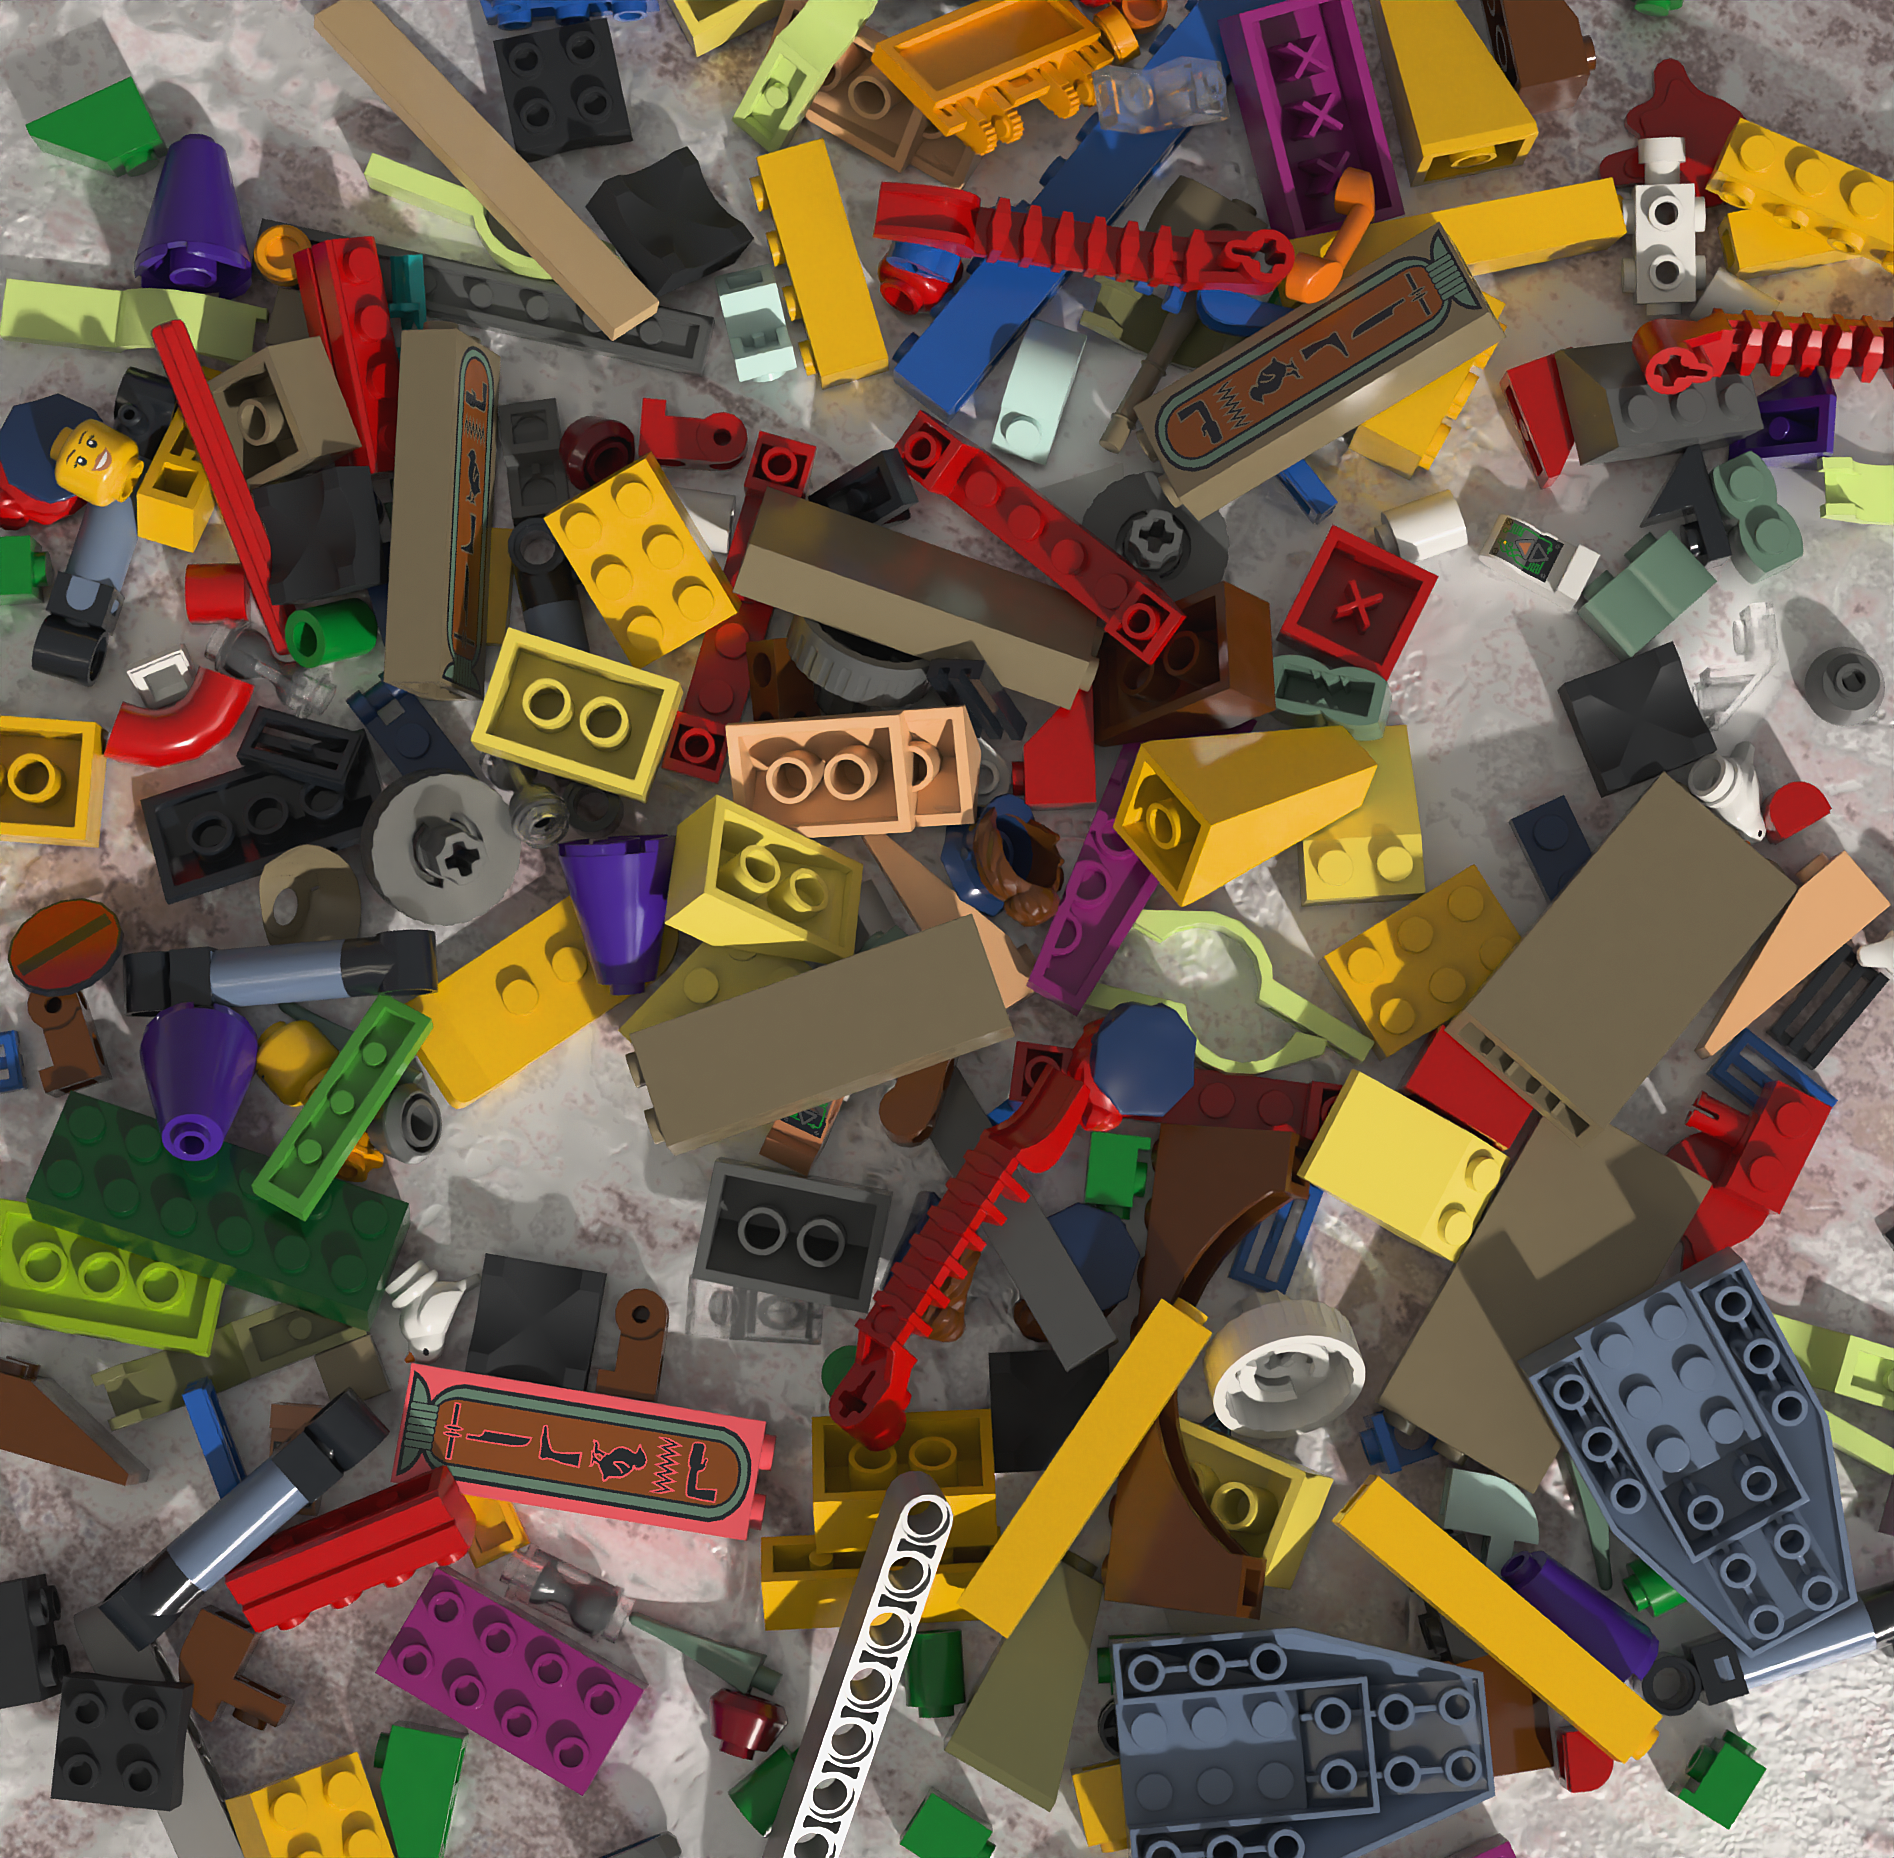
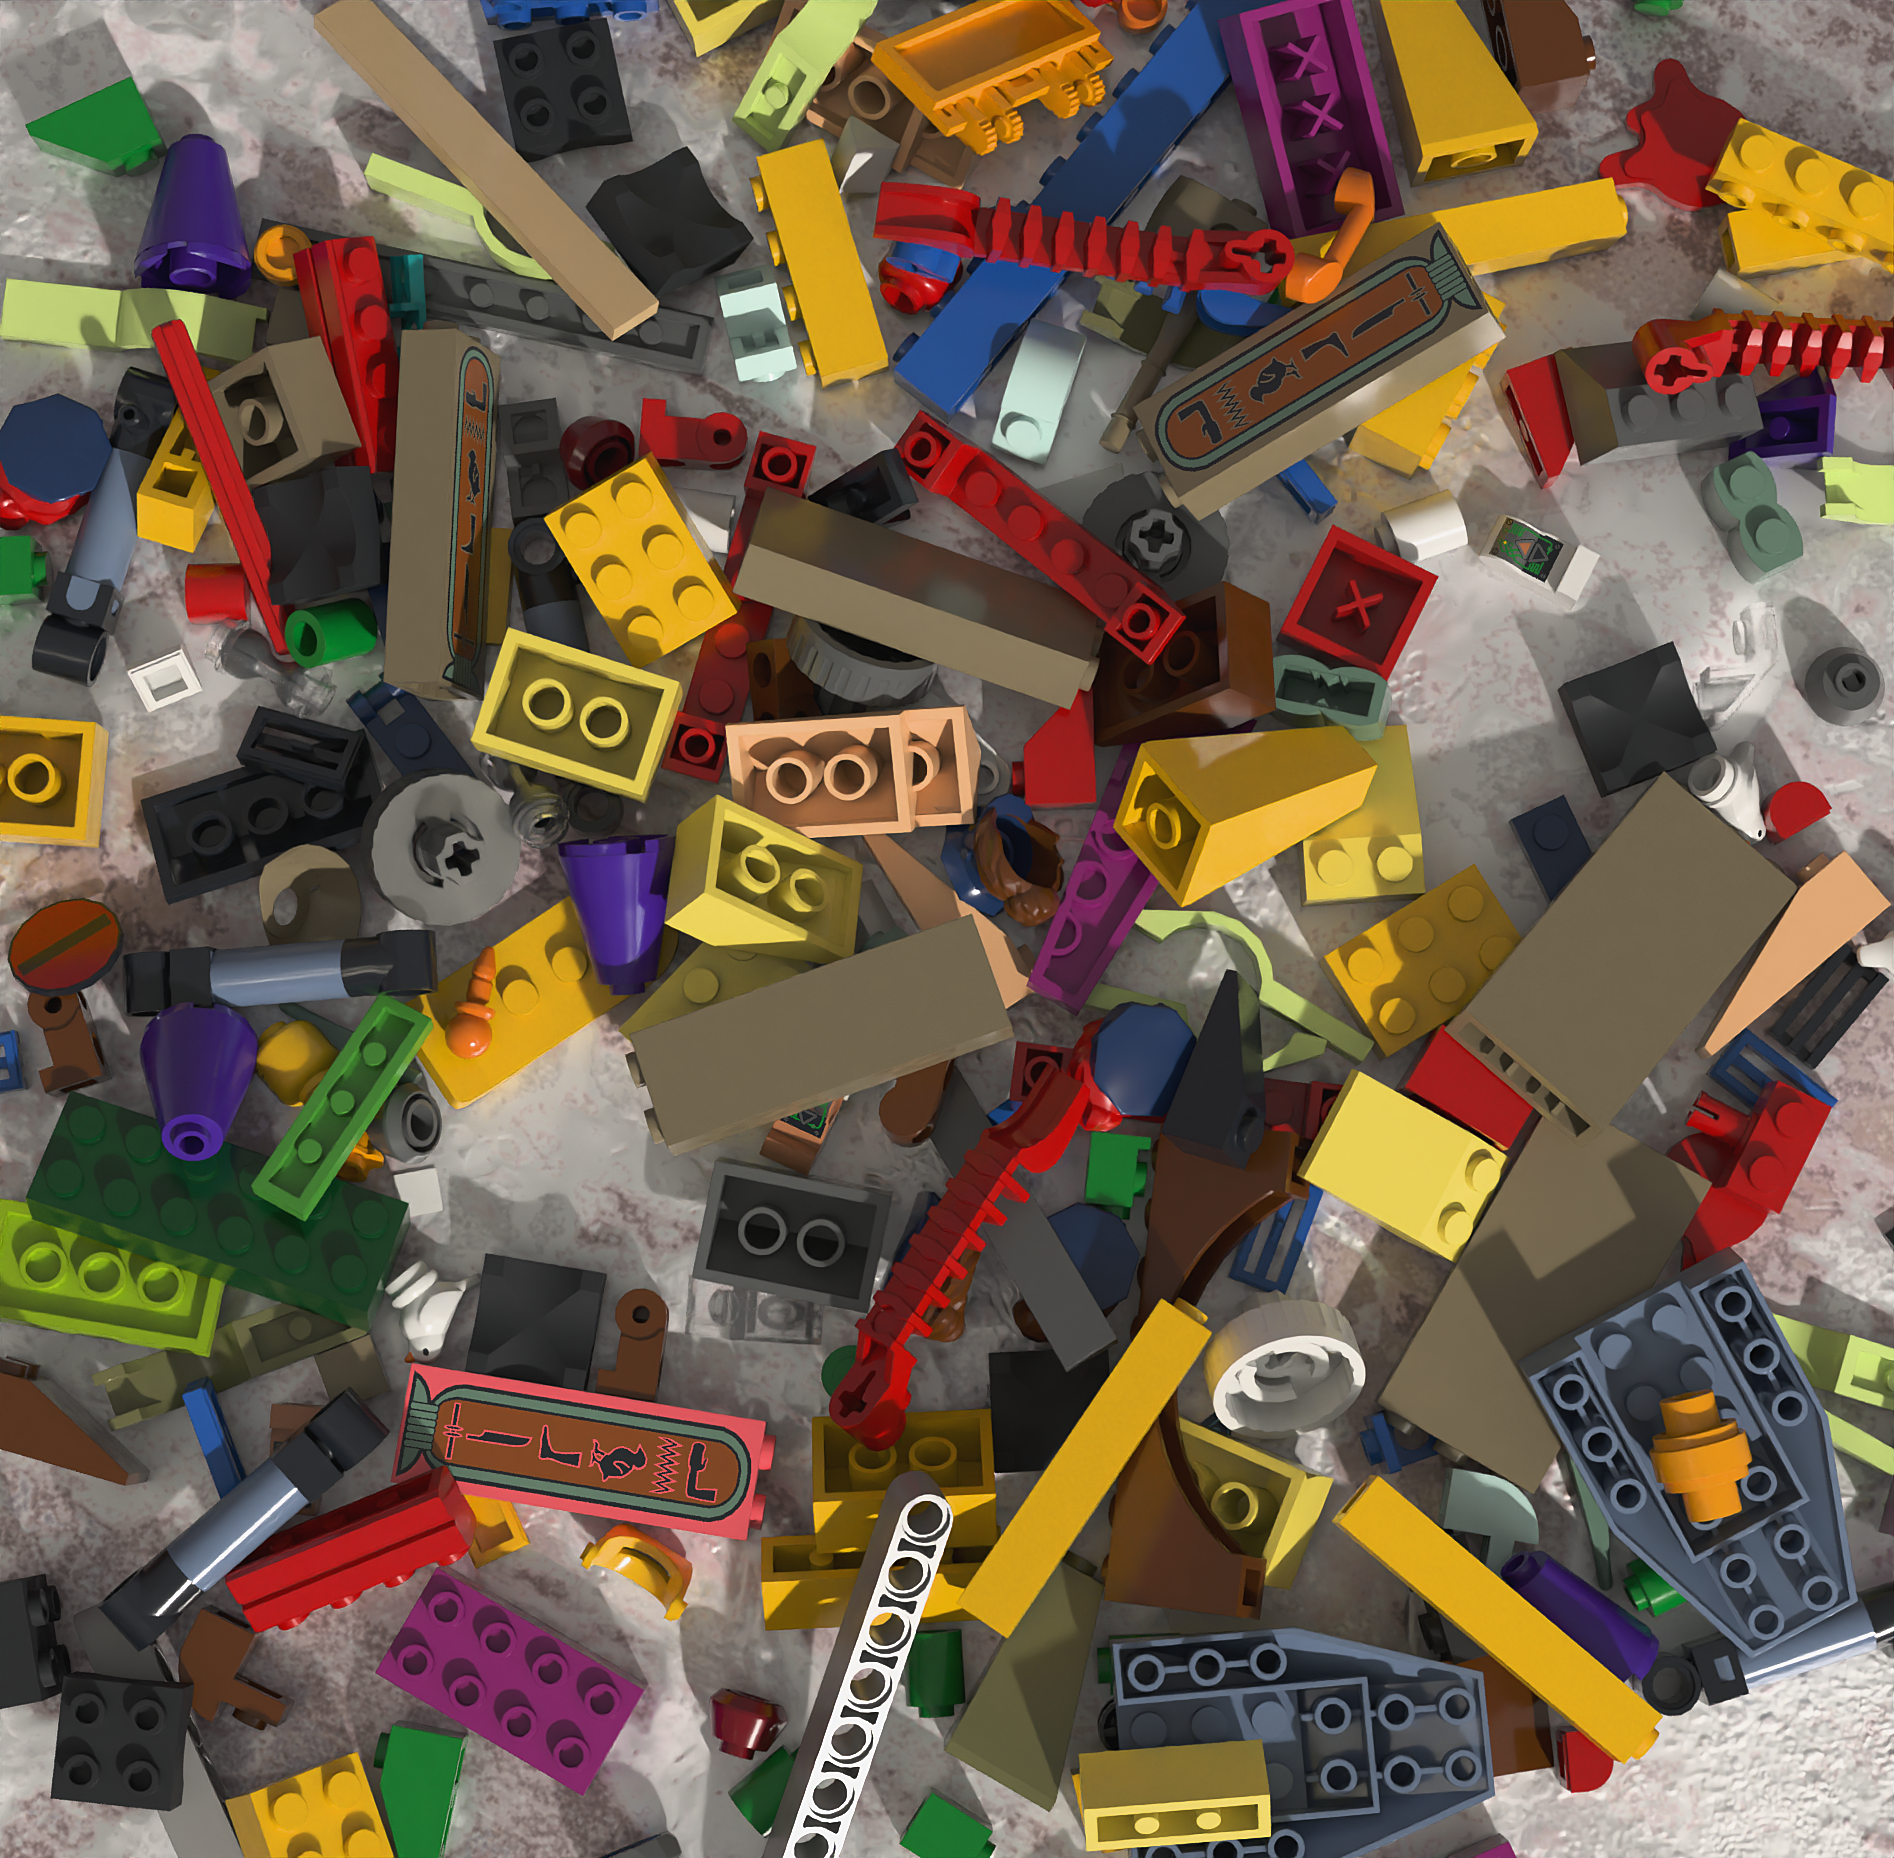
(96, 462): yellow head -> none
(181, 730): red cylinder -> none
(420, 1190): none -> white sticker
(469, 1031): none -> orange bar
(591, 1607): clear piece -> none
(644, 1571): none -> yellow helmet
(734, 1665): sand green piece -> none
(862, 158): none -> white slope
(955, 688): black tile -> none
(1116, 35): light orange tile -> none
(1163, 98): clear slope -> none
(1174, 1795): none -> light yellow brick
(1222, 1091): none -> black slope
(1645, 595): sand green brick -> none
(1659, 242): white brick -> none
(1690, 495): black slope -> none
(1700, 1455): none -> light orange piece
(1720, 1778): green brick -> none

